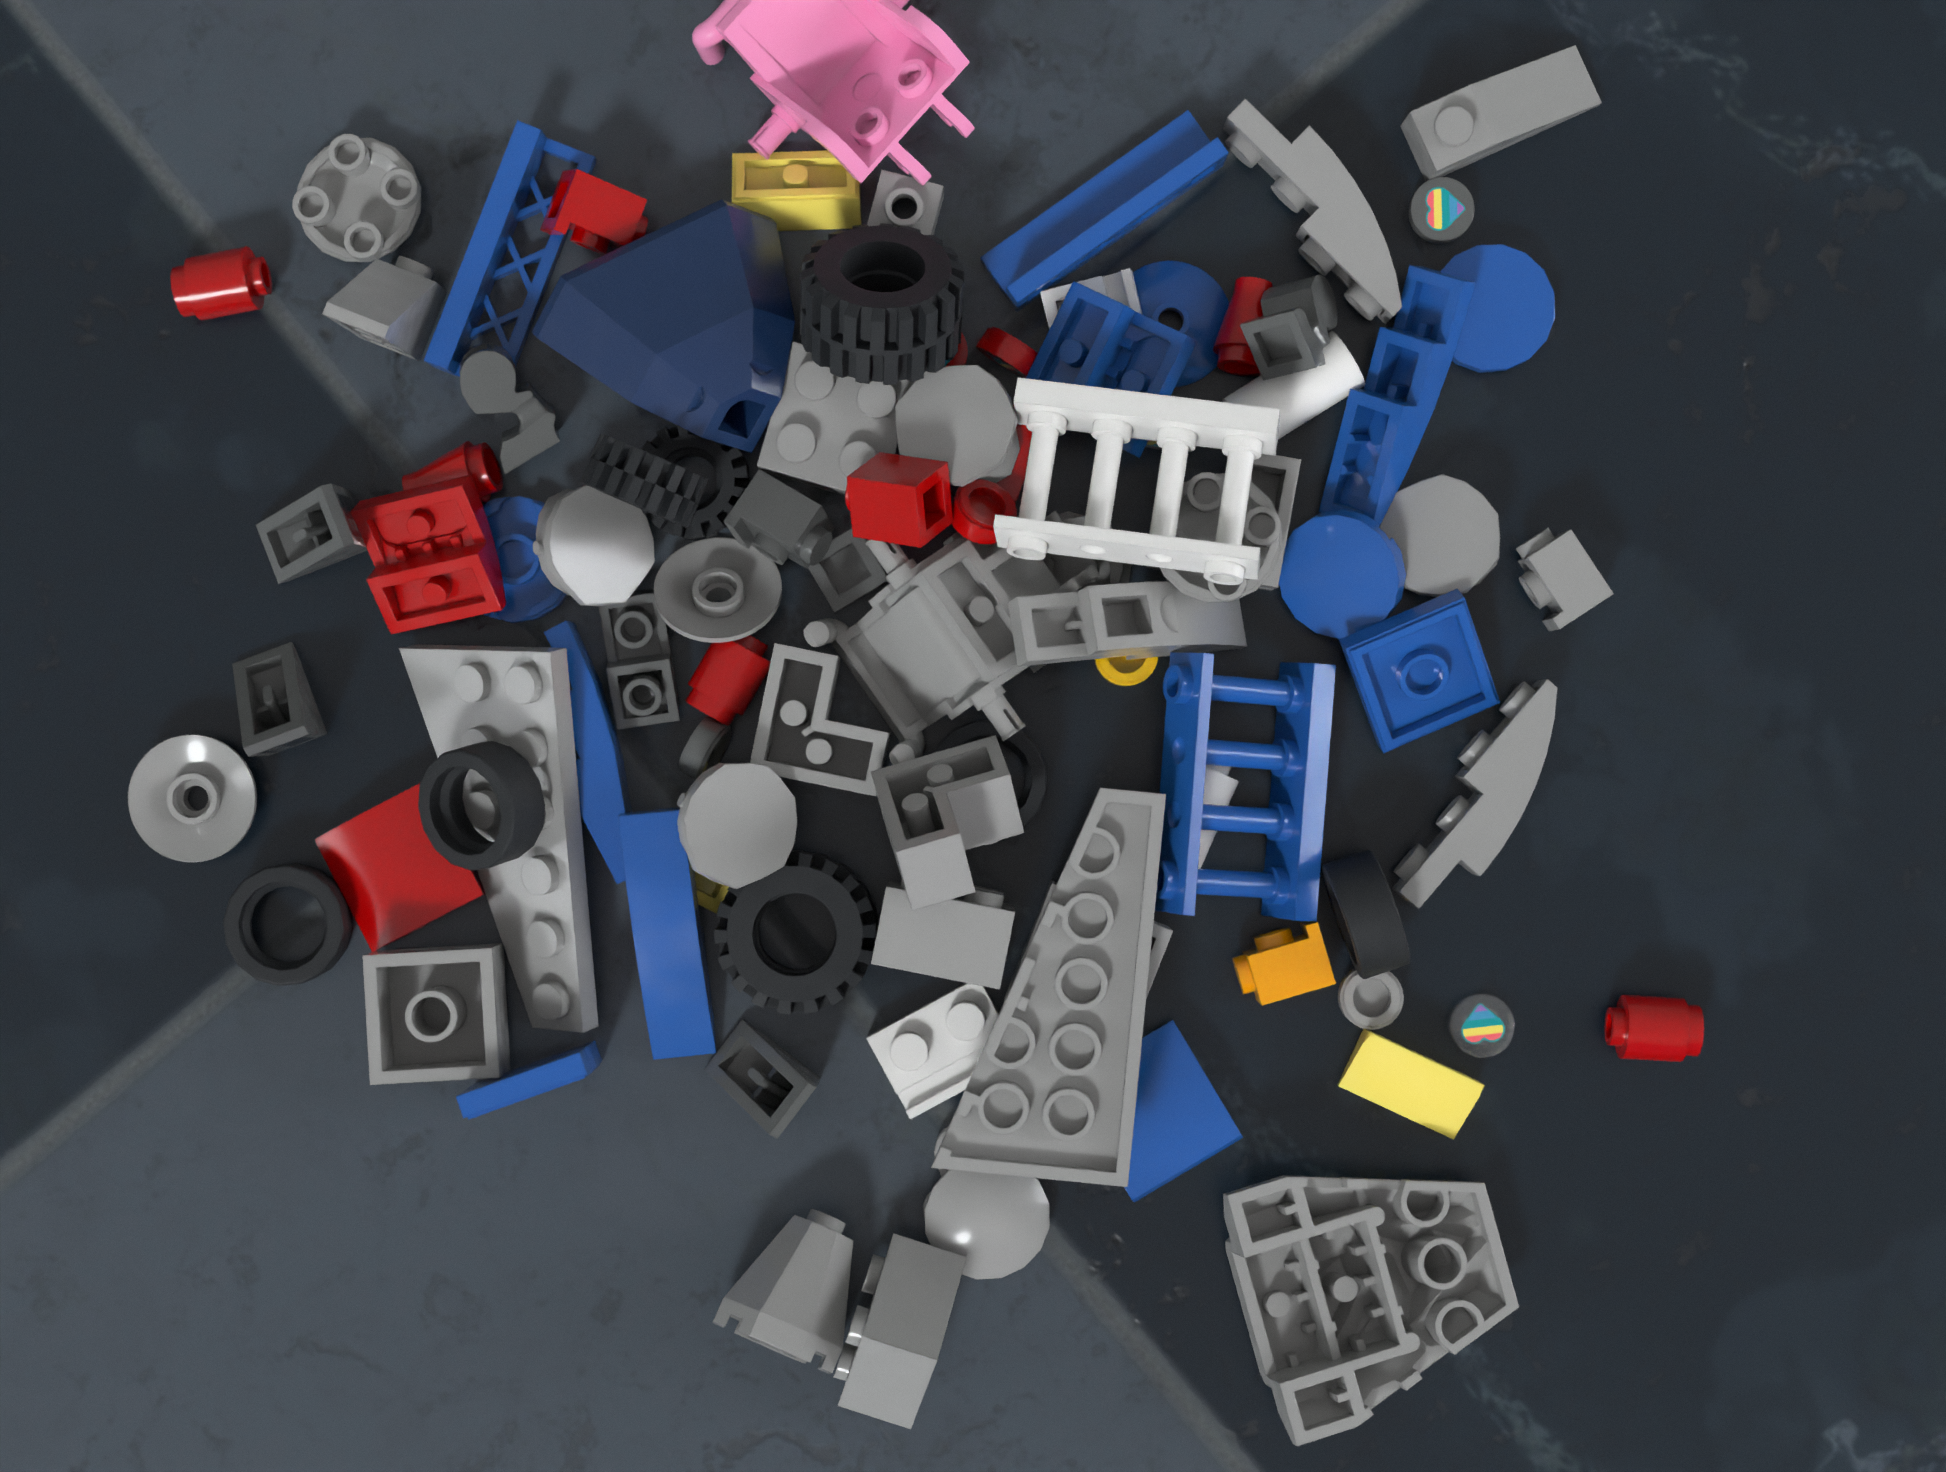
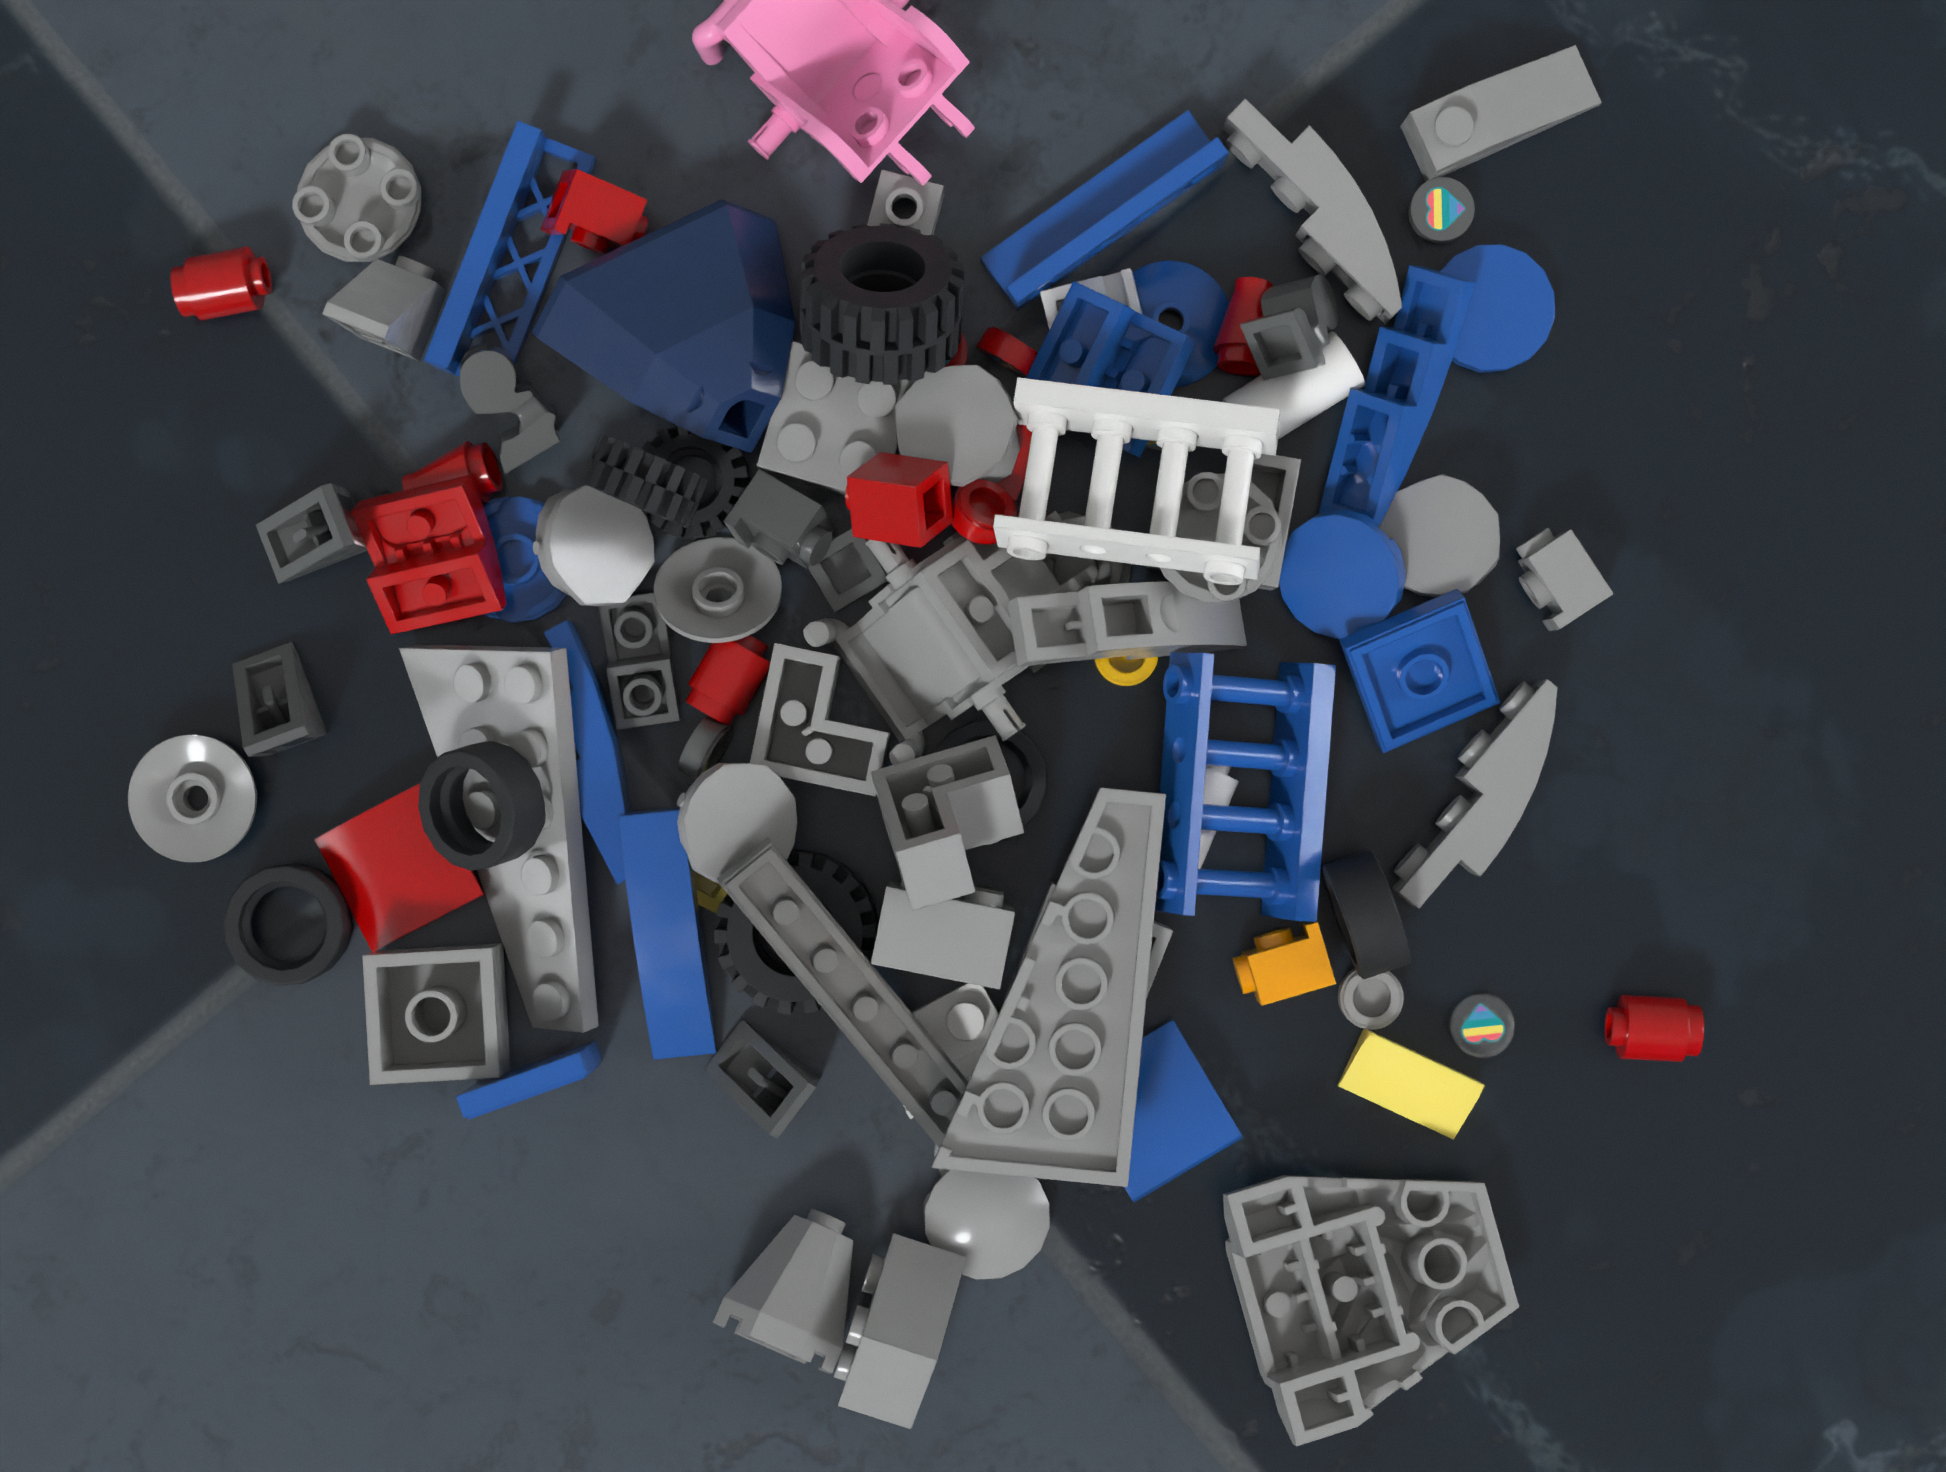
(797, 189): light yellow slope -> none
(846, 986): none -> dark grey tile

